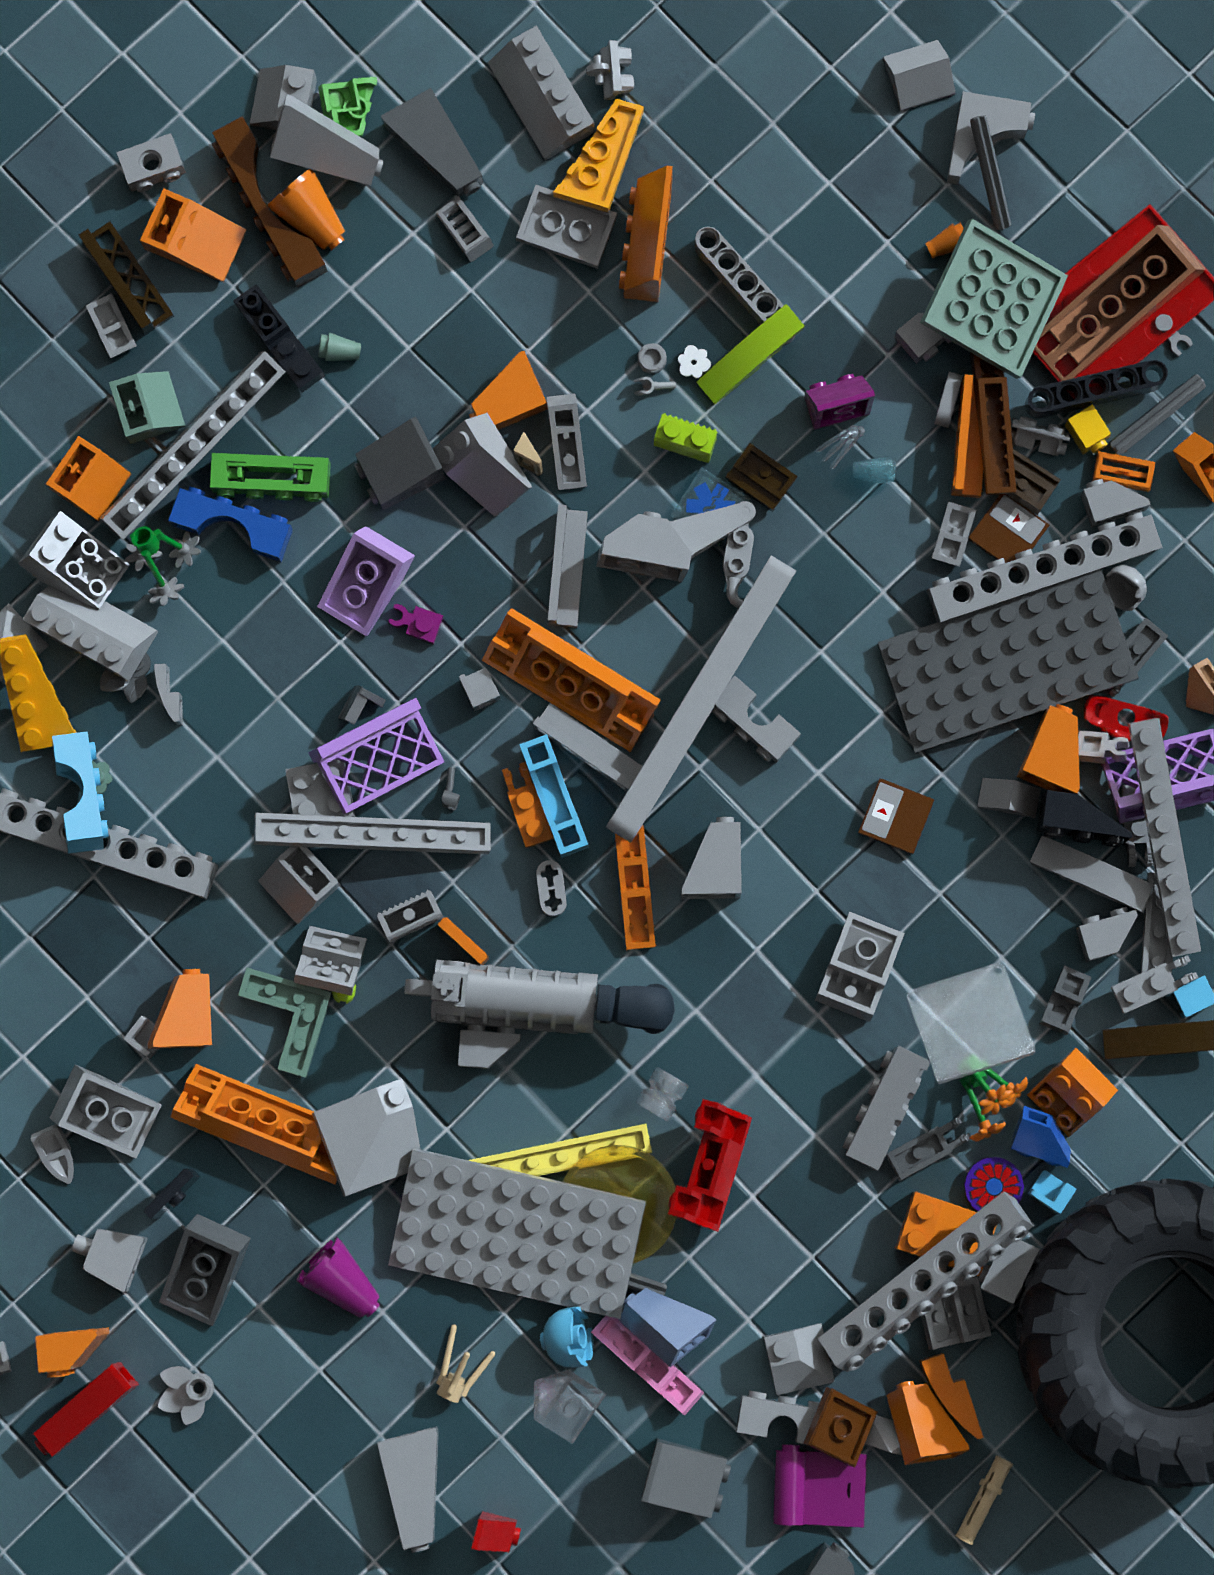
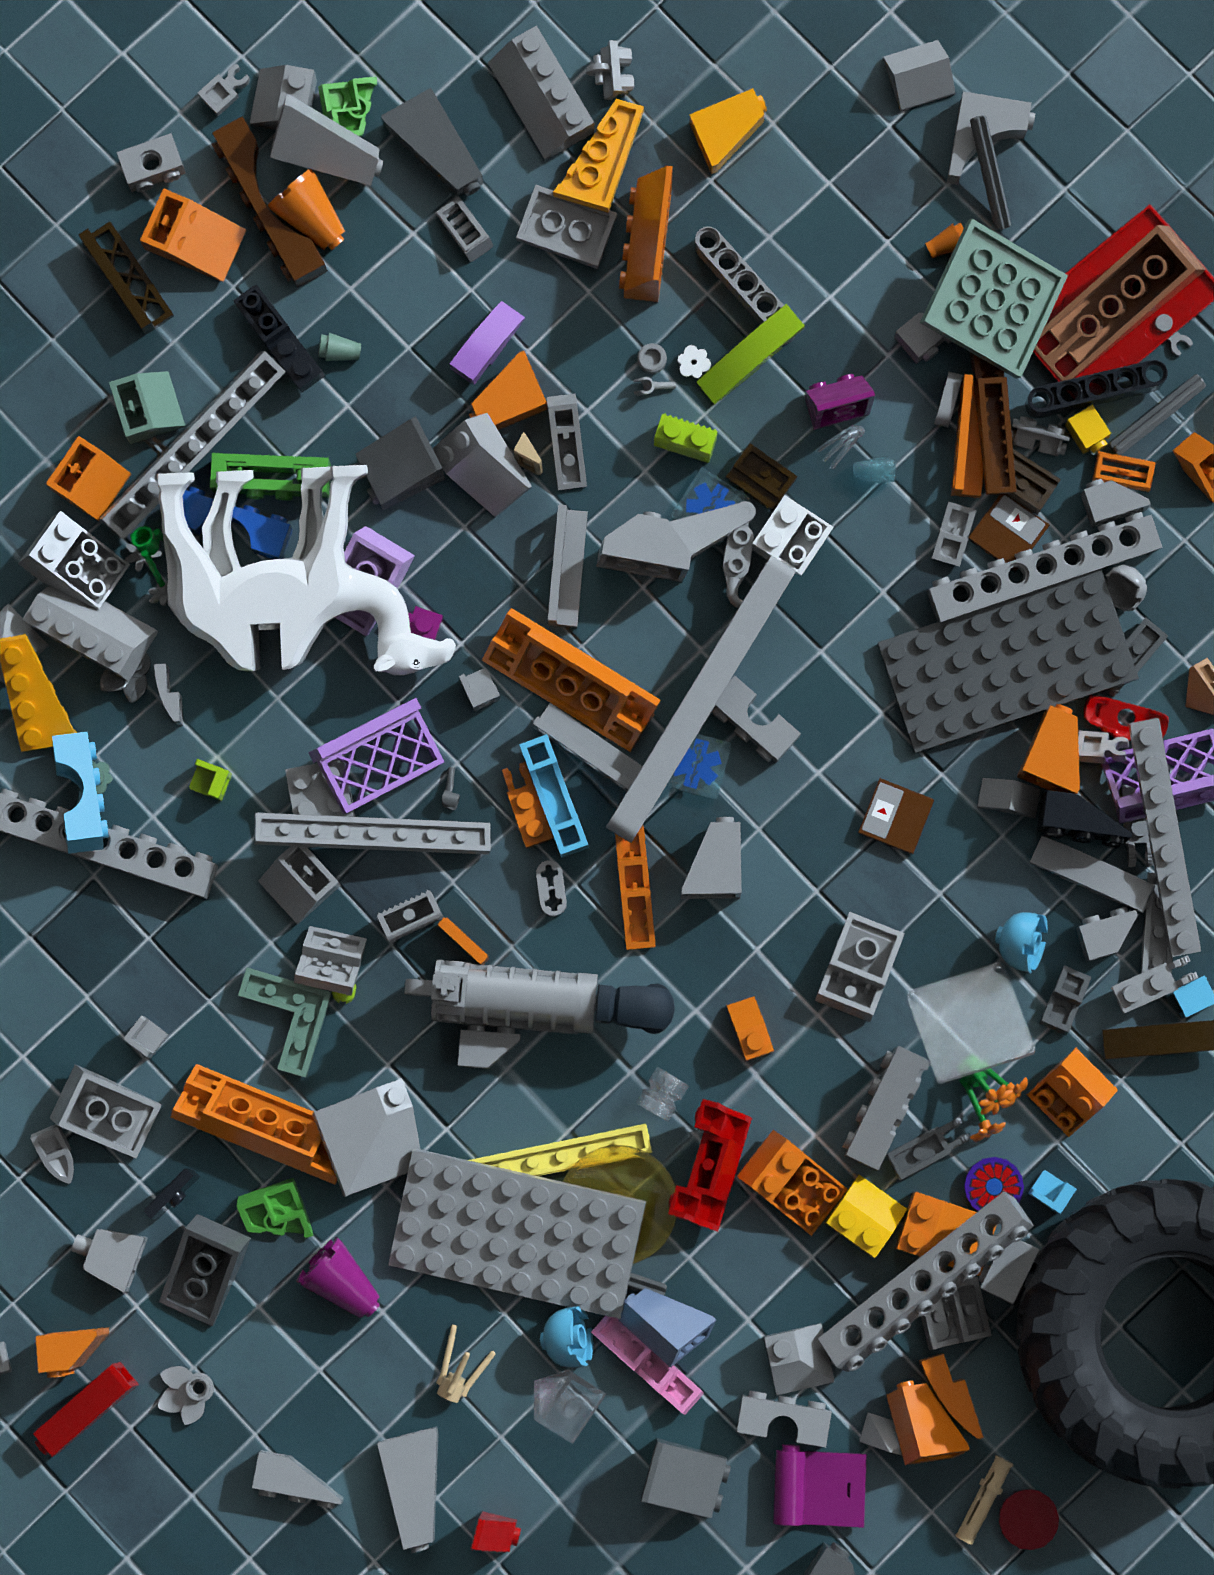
(111, 325): light grey slope -> none
(184, 1014): orange slope -> none
(210, 780): none -> lime panel
(221, 92): none -> light grey plate
(275, 1210): none -> bright green slope
(287, 1476): none -> light grey slope
(296, 594): none -> white animal
(356, 703): dark grey tile -> none
(486, 343): none -> medium lavender slope
(702, 767): none -> tile
(727, 126): none -> light orange slope
(750, 1028): none -> orange slope
(792, 535): none -> white slope
(792, 1182): none -> orange slope
(840, 1427): reddish brown tile -> none
(866, 1216): none -> yellow slope
(1021, 940): none -> medium azure cylinder
(1028, 1519): none -> dark red tile
(1040, 1137): blue slope -> none

